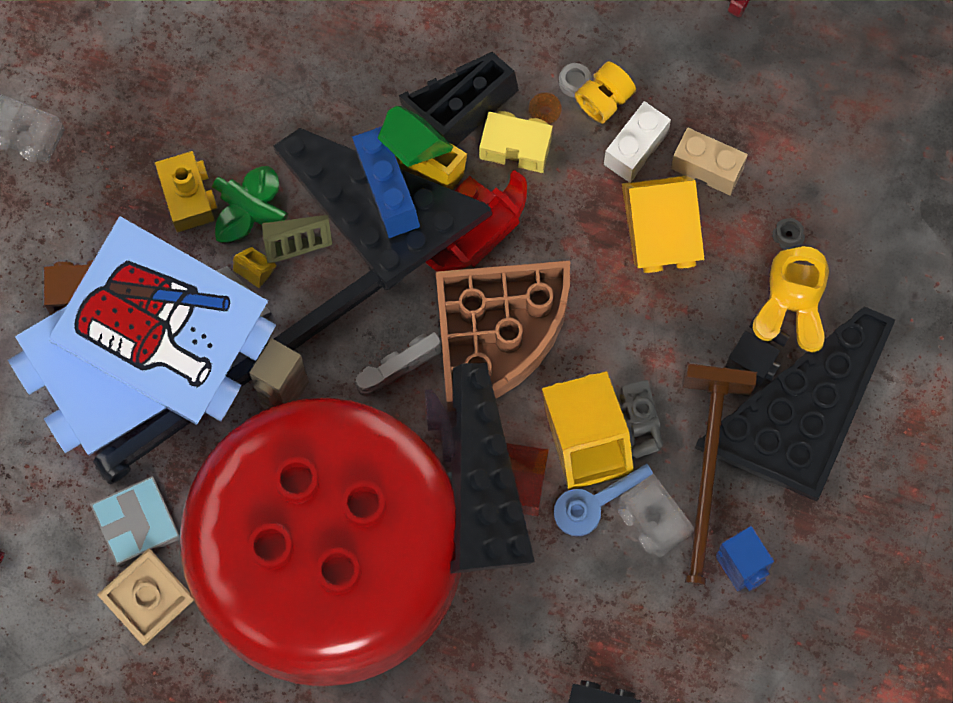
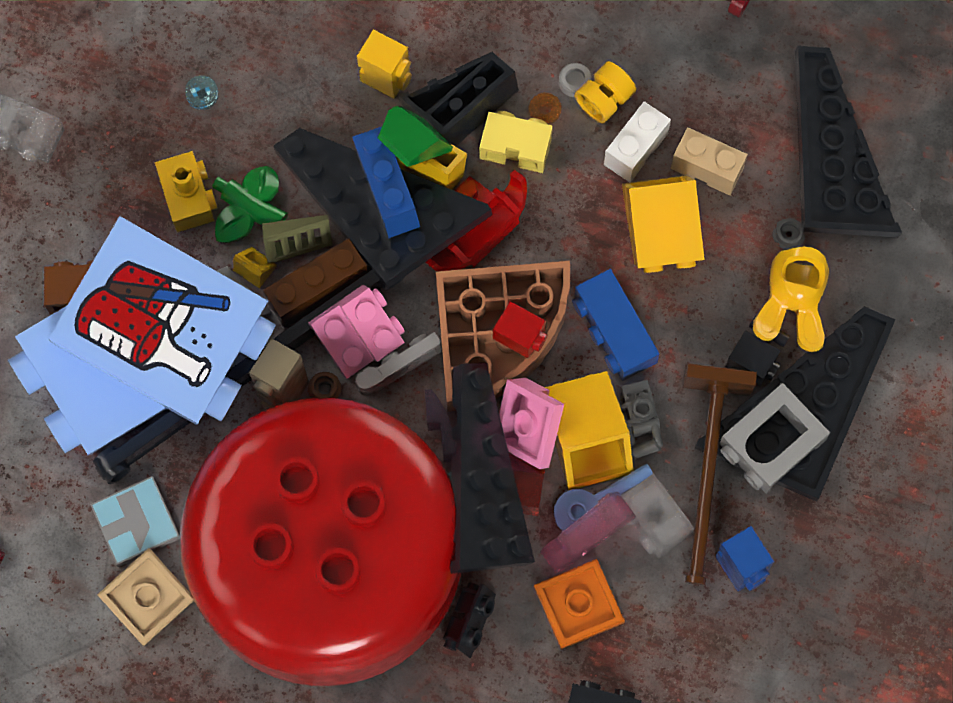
(201, 92): none -> clear light blue tile
(315, 283): none -> reddish brown brick
(324, 378): none -> reddish brown plate
(357, 330): none -> bright pink plate
(384, 64): none -> yellow brick
(466, 634): none -> black hinge
(520, 330): none -> red brick
(530, 421): none -> bright pink plate
(579, 604): none -> orange tile
(588, 531): none -> clear pink leg
(615, 325): none -> blue brick
(767, 474): none -> light grey panel
(835, 164): none -> black wing

